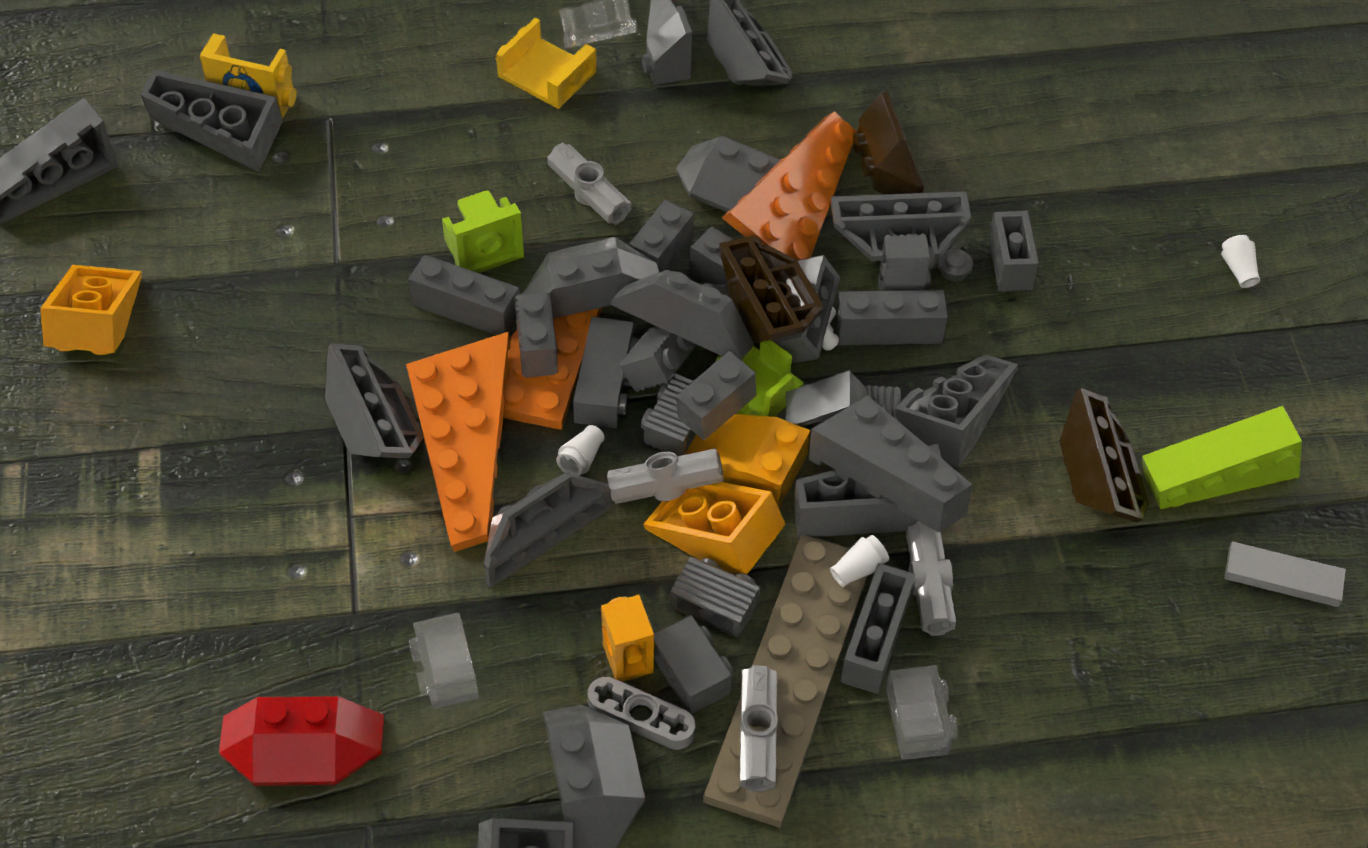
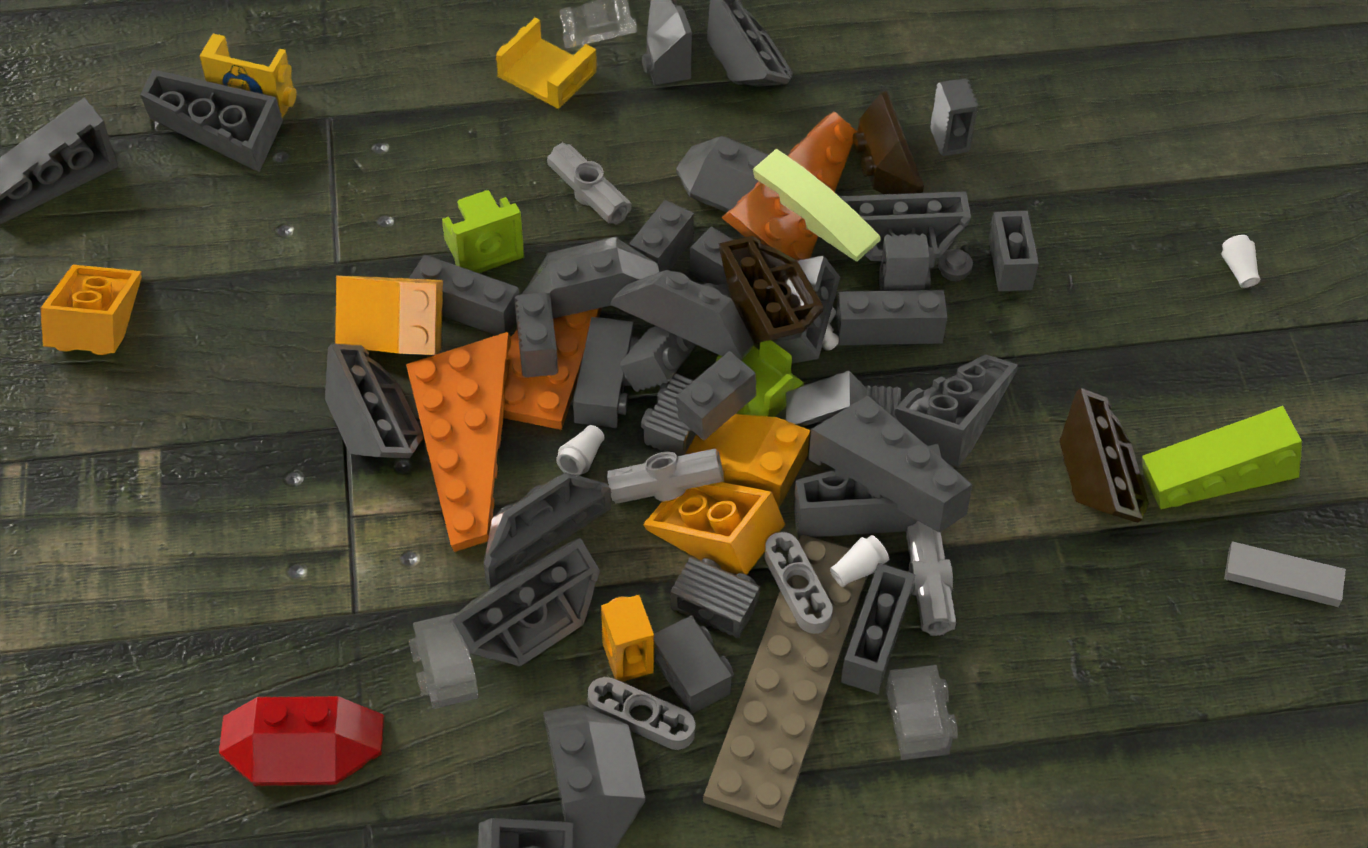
(389, 314): none -> light orange slope
(530, 607): none -> dark grey wedge
(756, 747): light grey piece -> none
(798, 598): none -> light grey beam
(816, 203): none -> yellowish green slope
(954, 116): none -> dark grey brick

